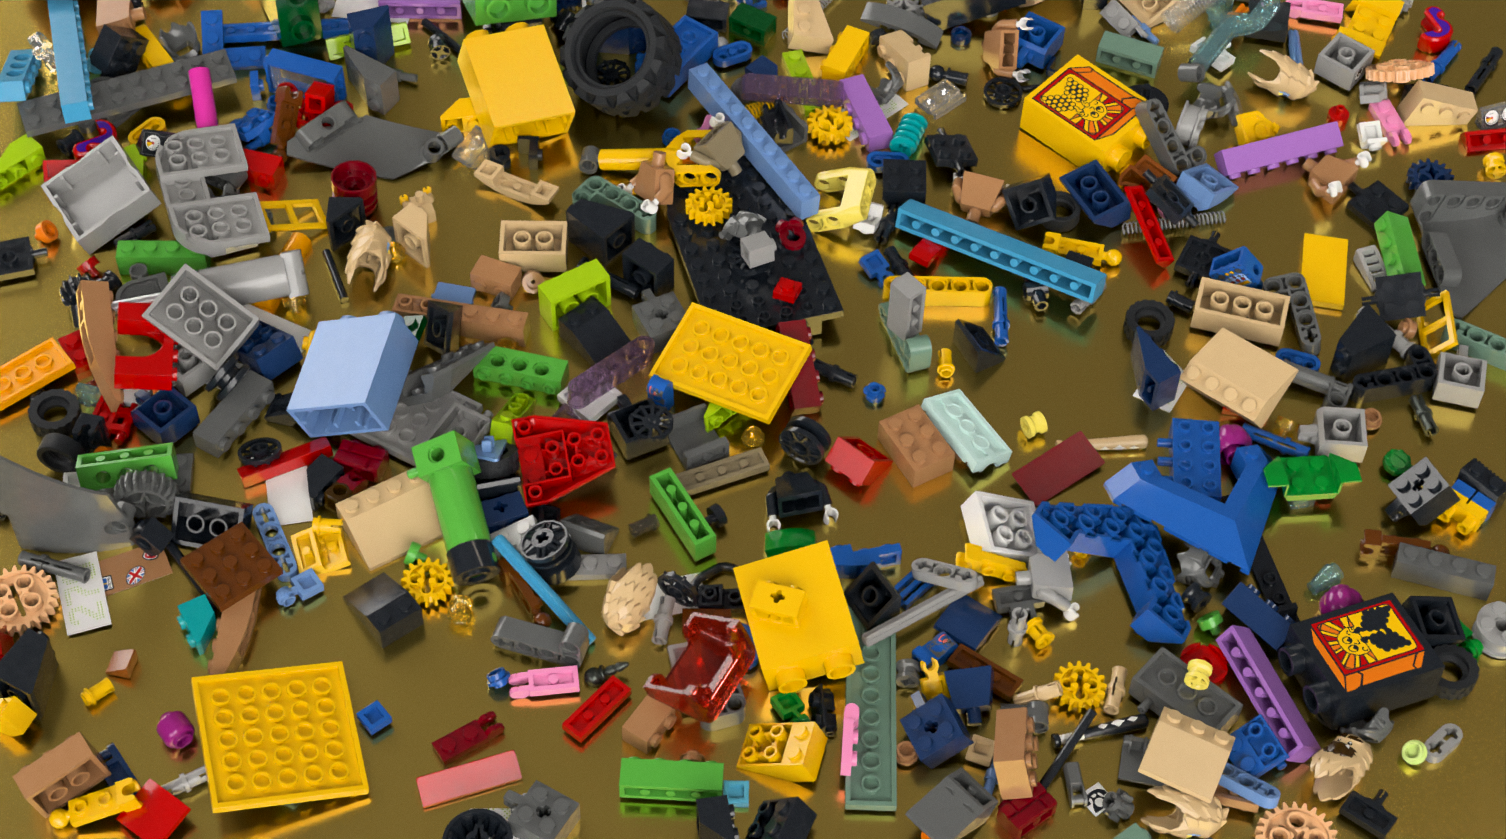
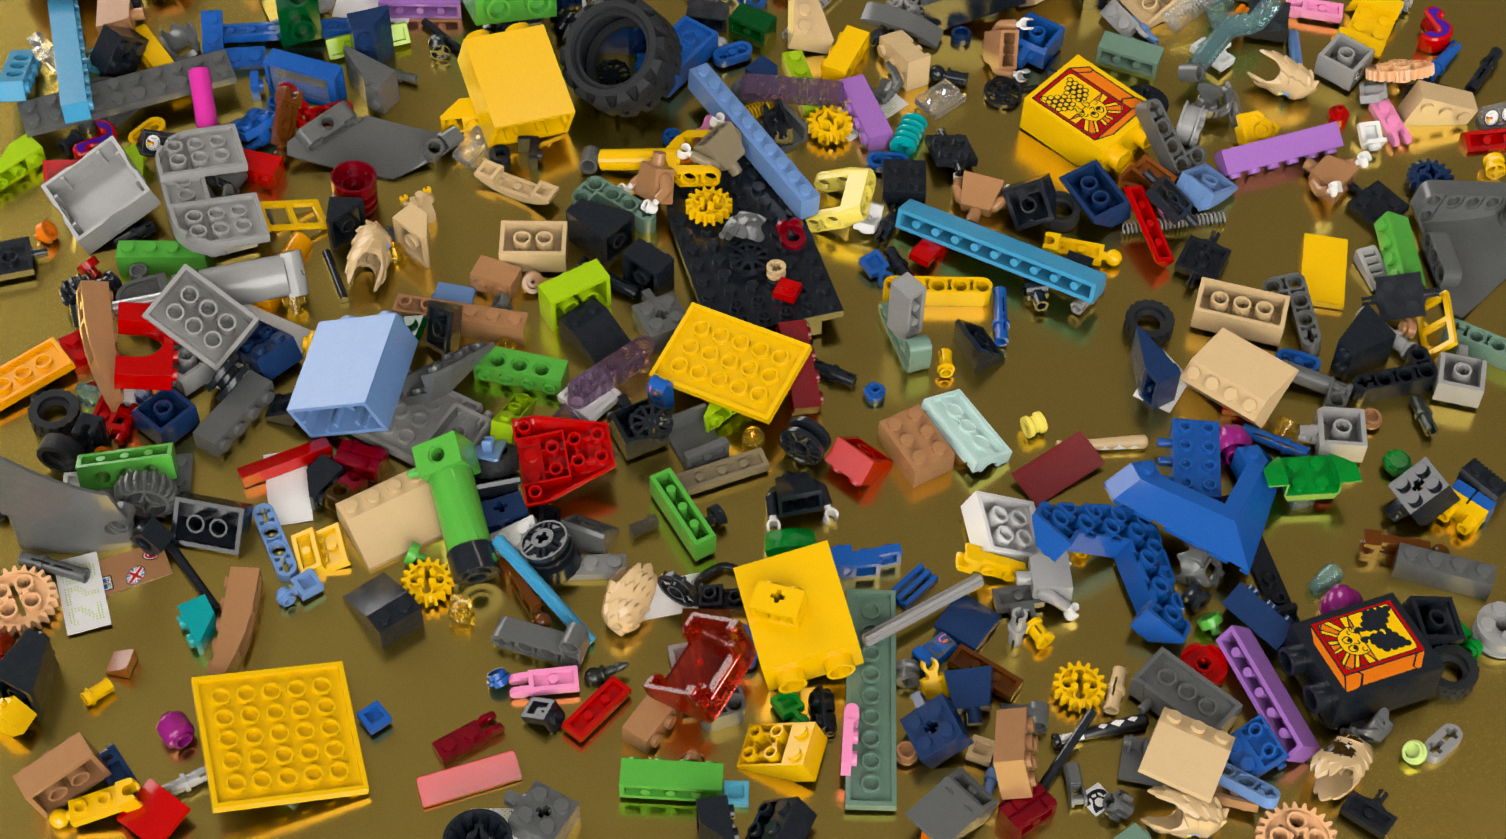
(231, 566): reddish brown plate -> none
(260, 451): black wheel -> none
(319, 97): red brick -> none
(326, 525): yellow pin -> none
(544, 712): none -> black bracket
(663, 620): light grey pin -> none
(757, 249): light grey brick -> none
(773, 265): none -> tan bush
(873, 597): black slope -> none
(960, 578): light grey beam -> none
(1039, 693): tan axle -> none
(1180, 301): black pin -> none
(1198, 674): light yellow wheel -> none
(1238, 268): blue torso -> none

